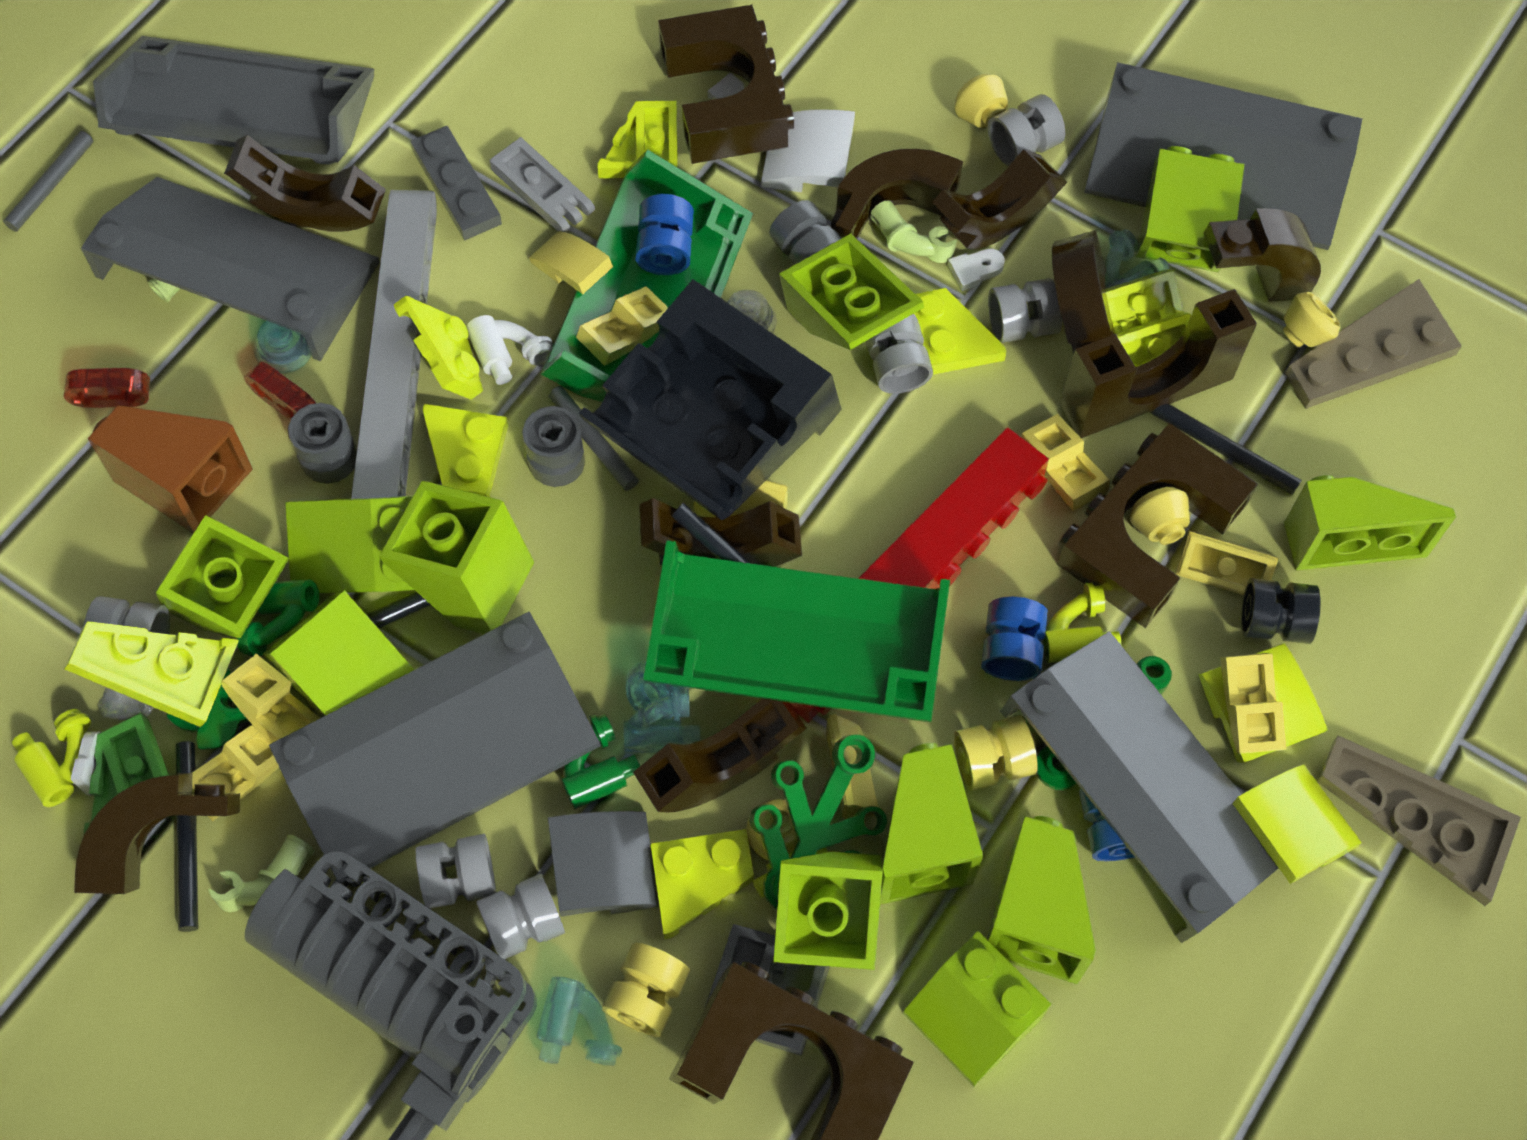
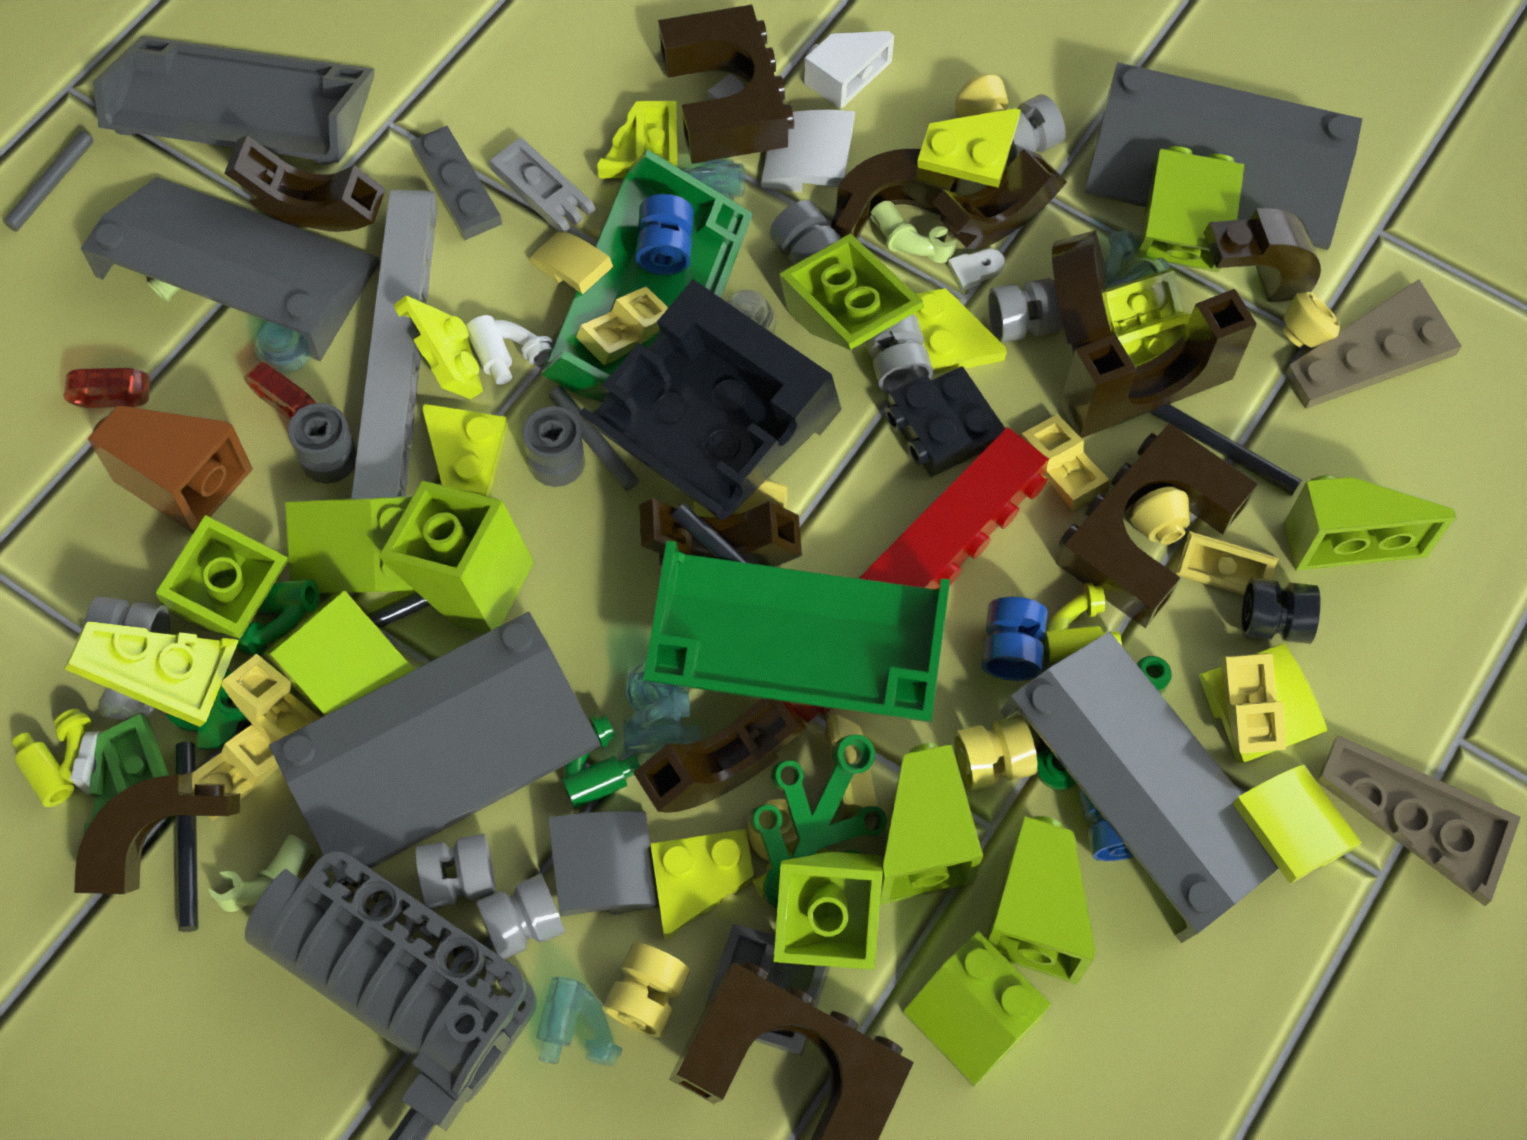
(723, 177): none -> clear light blue cone
(847, 64): none -> white slope
(943, 420): none -> black plate
(970, 146): none -> neon yellow wing

